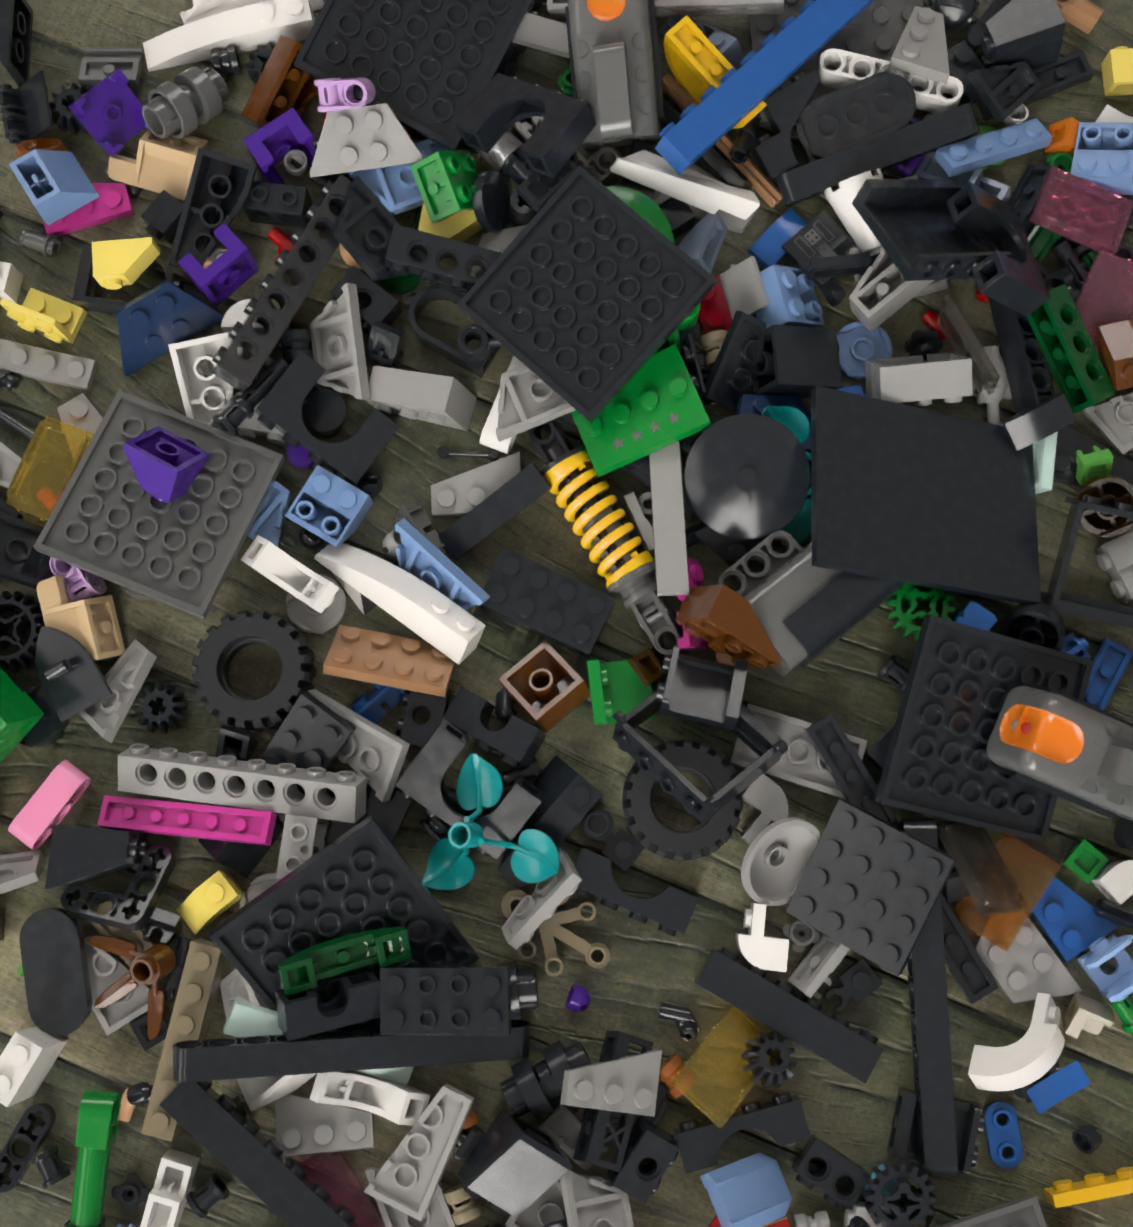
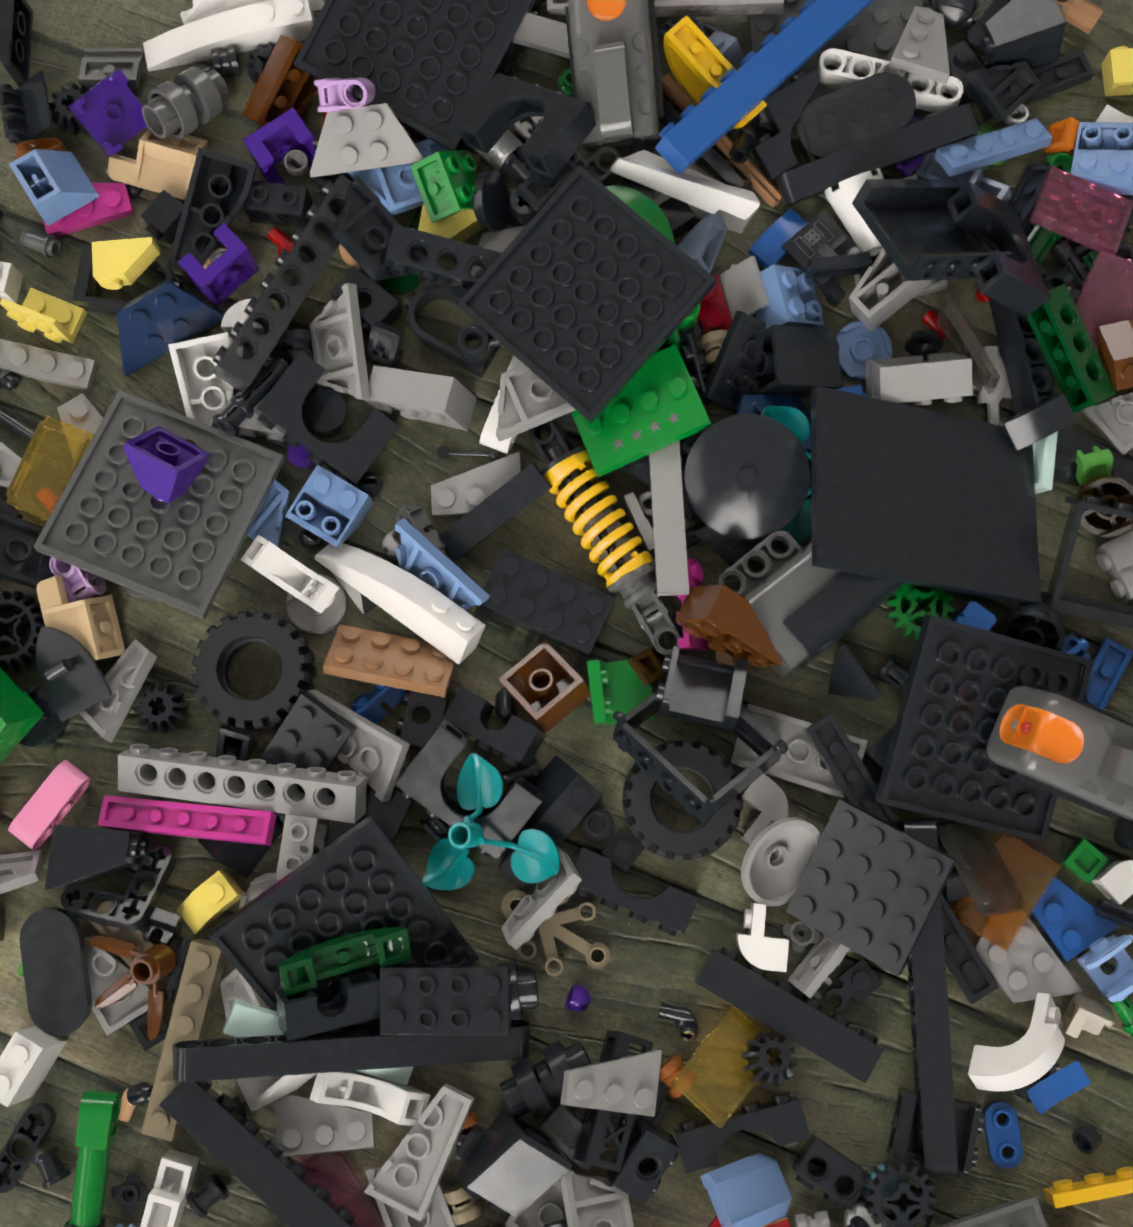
(850, 679): none -> black slope

